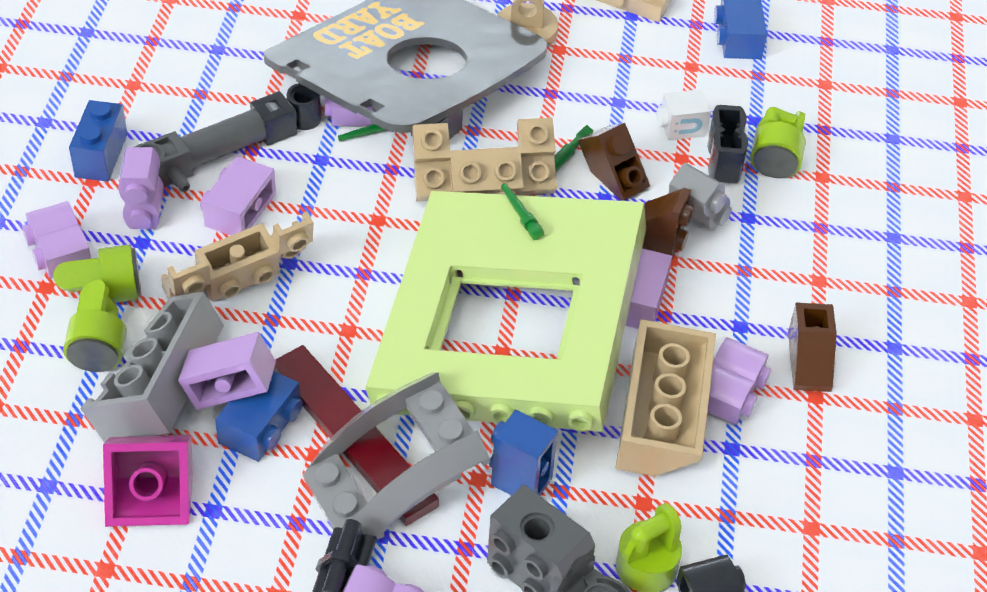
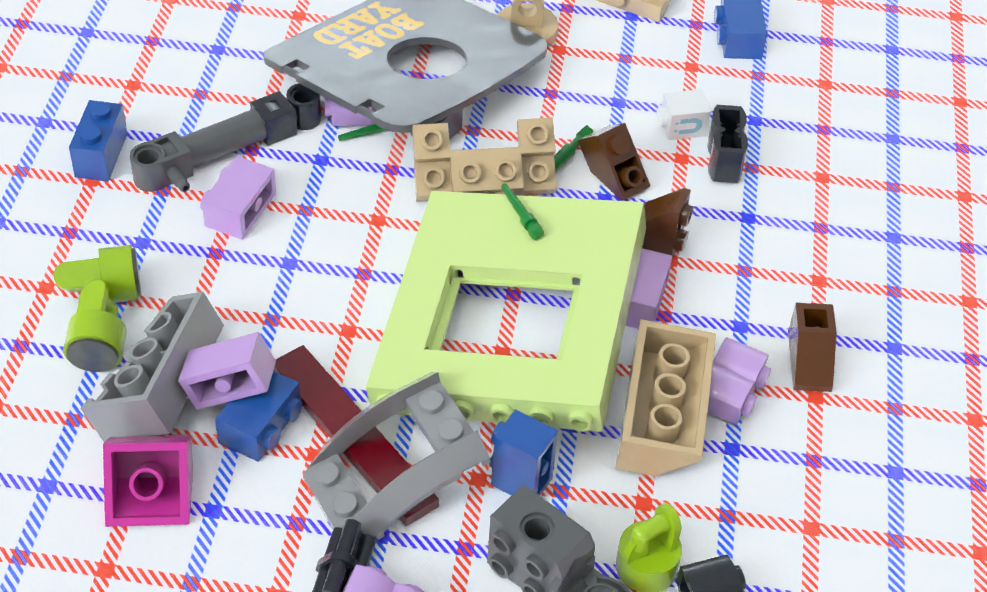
(55, 237): lavender brick -> none
(141, 188): lavender brick -> none
(239, 260): tan bracket -> none
(706, 196): light grey brick -> none
(779, 143): lime piece -> none

